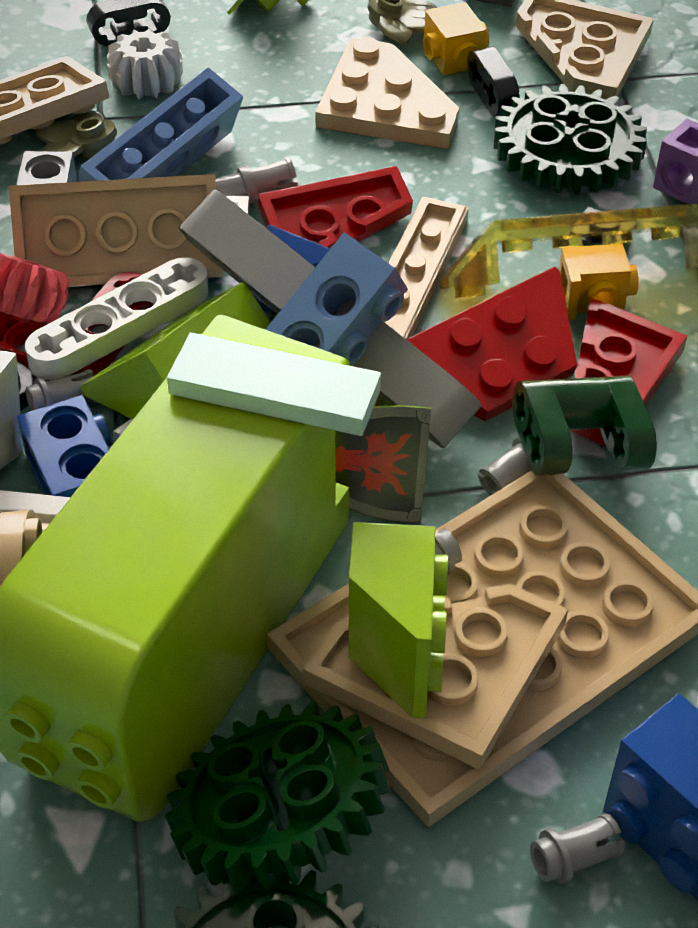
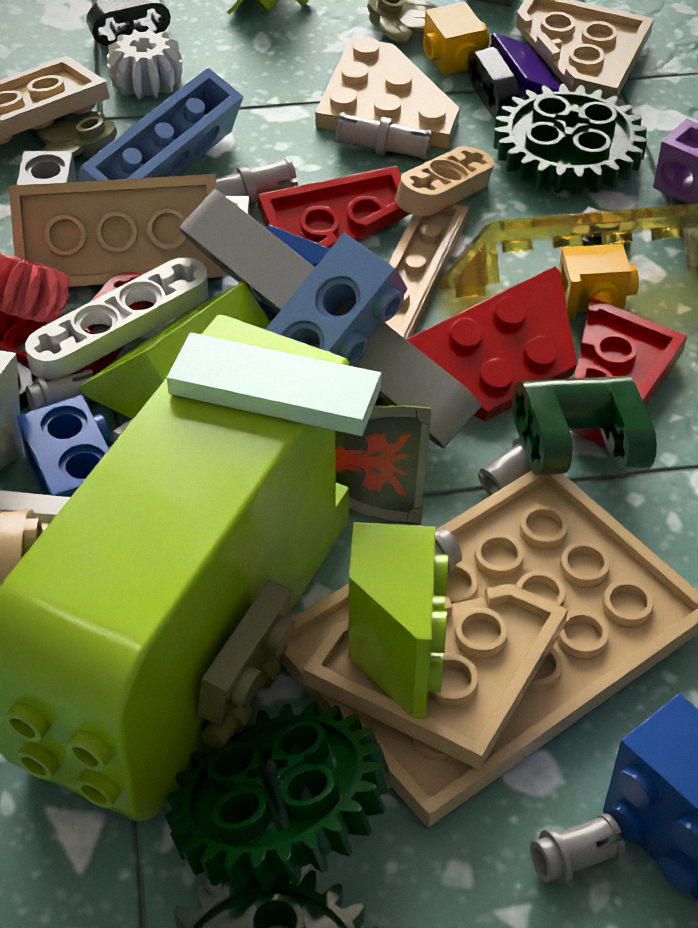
(245, 665): none -> olive plate
(383, 136): none -> light grey pin
(444, 181): none -> tan beam
(524, 64): none -> dark purple slope

